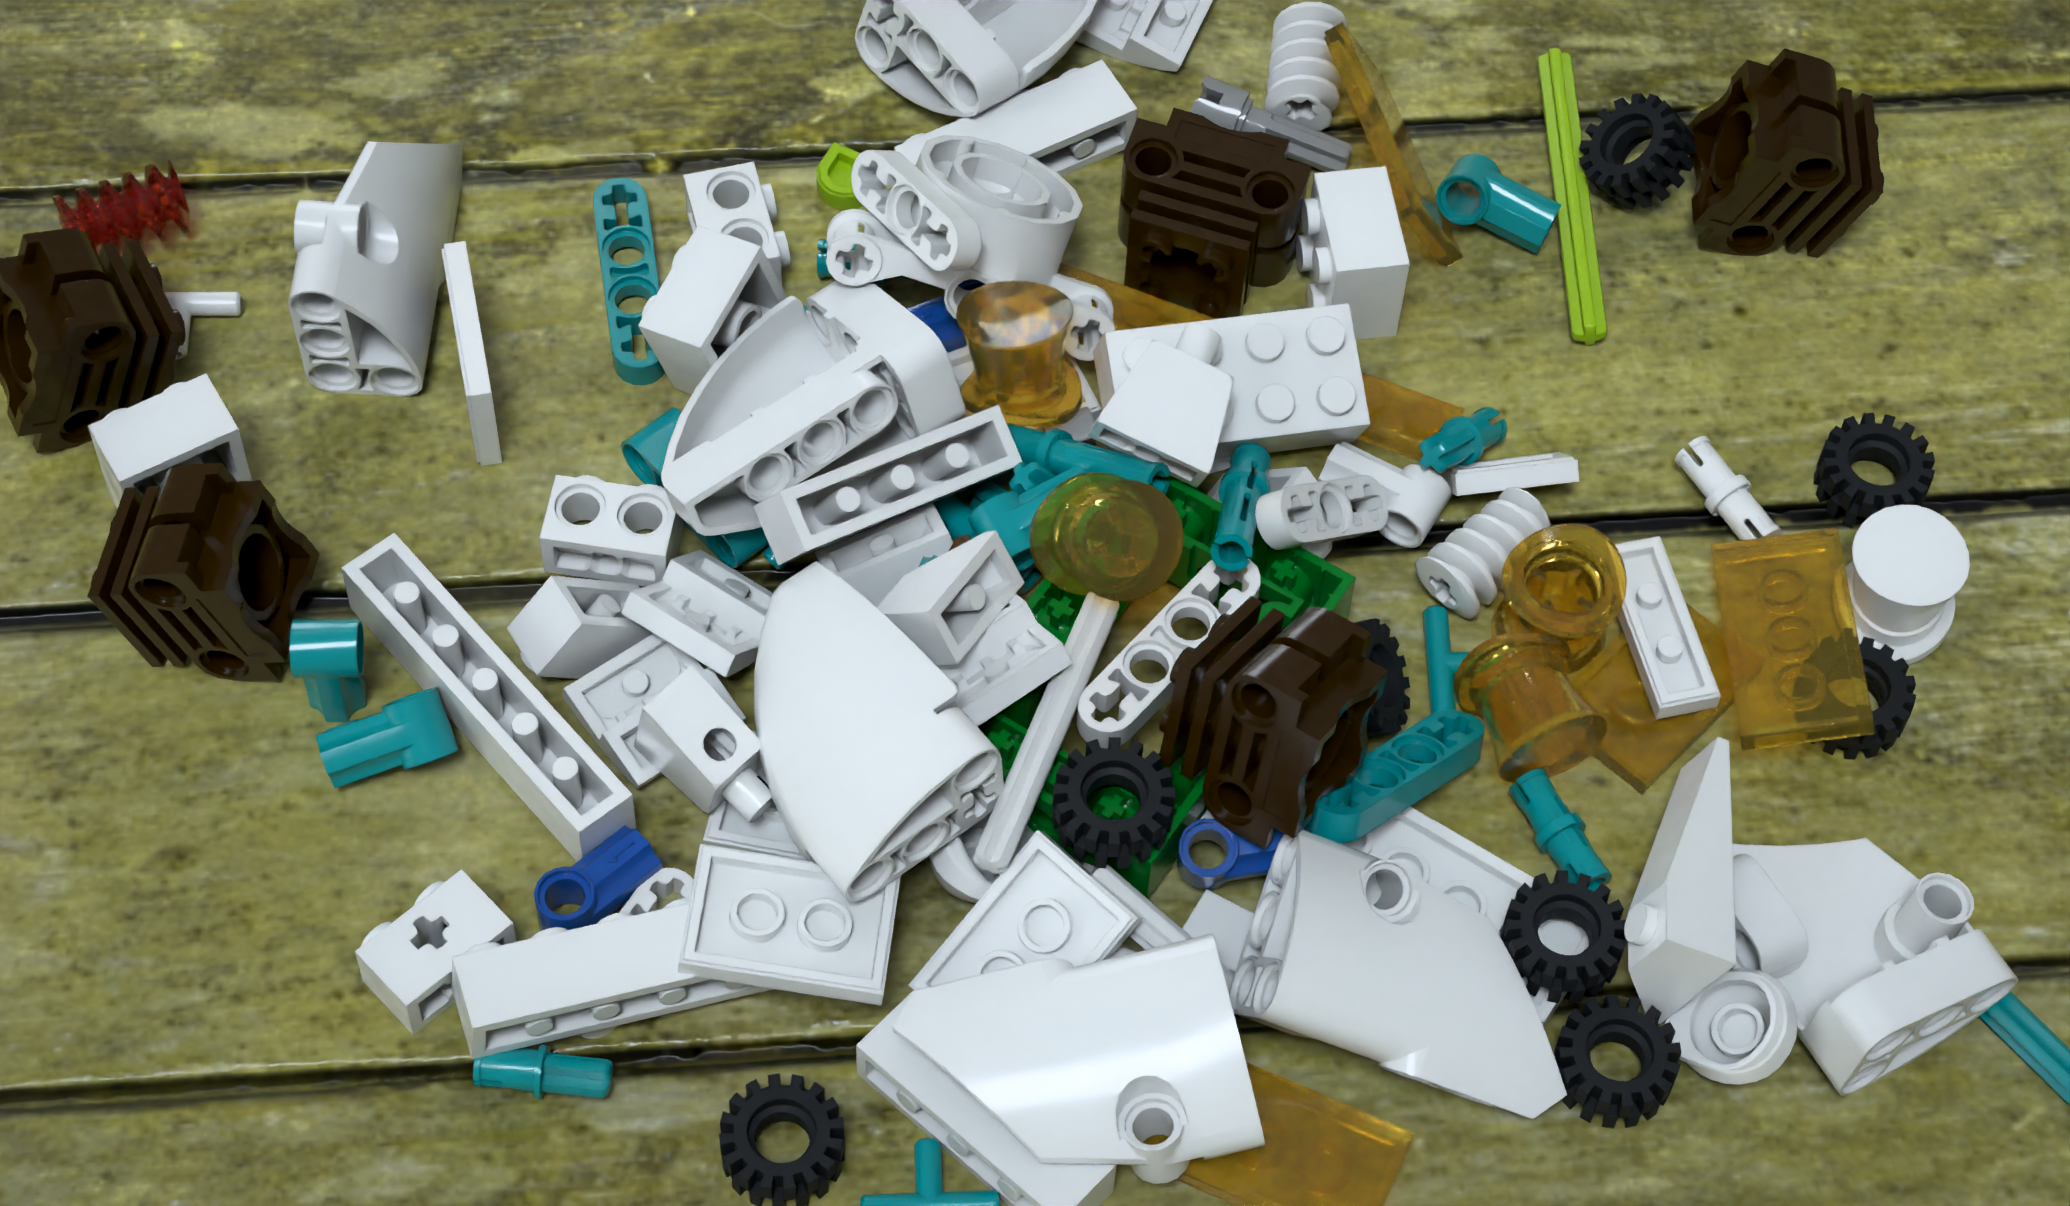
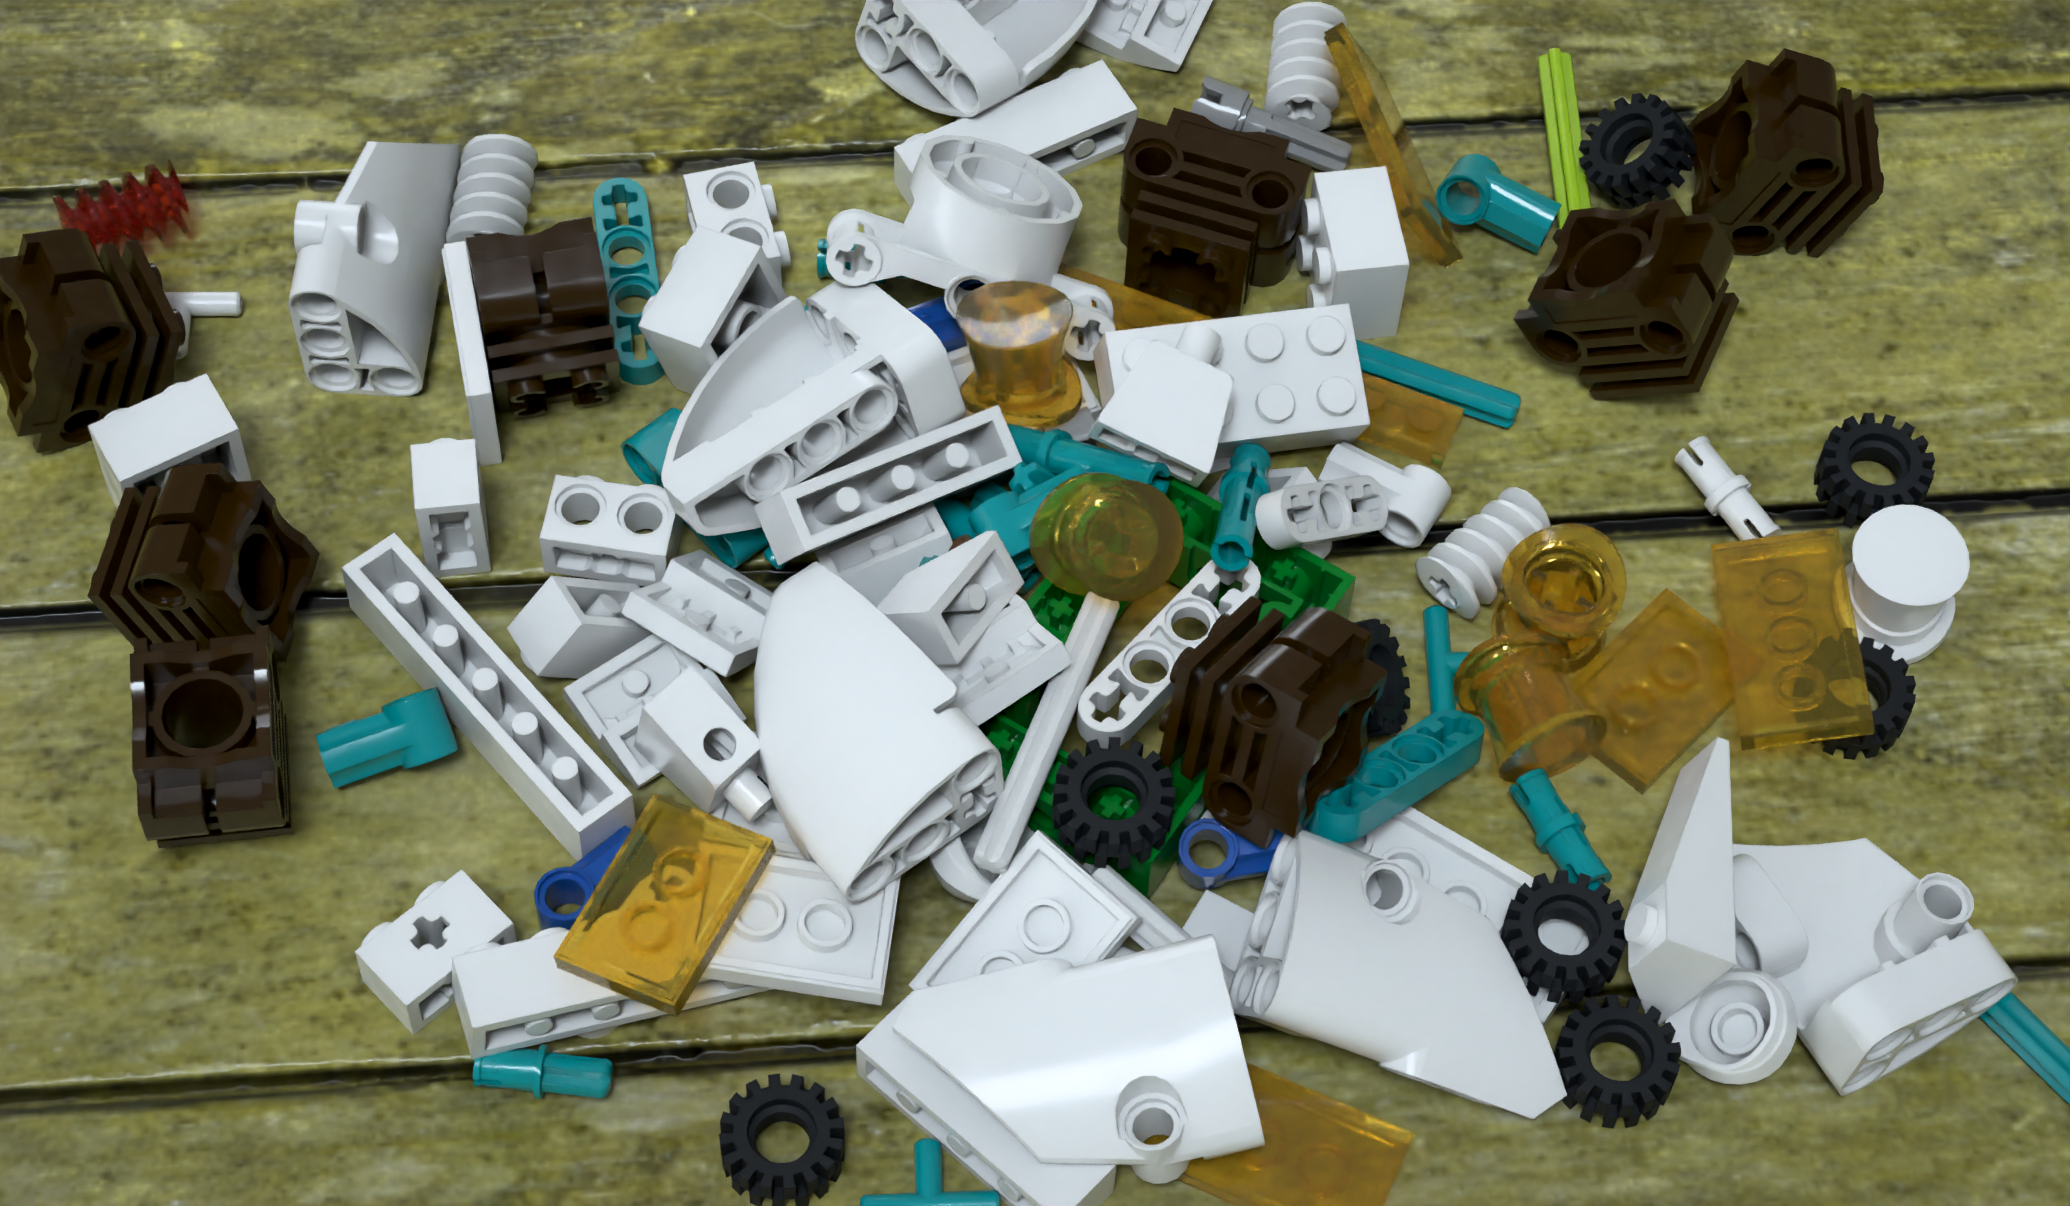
(210, 740): none -> dark brown piece
(331, 663): teal piece -> none
(450, 507): none -> white brick
(492, 187): none -> white piece
(545, 317): none -> dark brown piece
(665, 904): none -> clear yellow tile
(834, 178): lime tile -> none
(938, 212): white beam -> none
(1462, 440): teal axle -> none
(1475, 397): none -> teal axle
(1512, 472): white tile -> none
(1634, 299): none -> dark brown piece
(1663, 633): white tile -> none

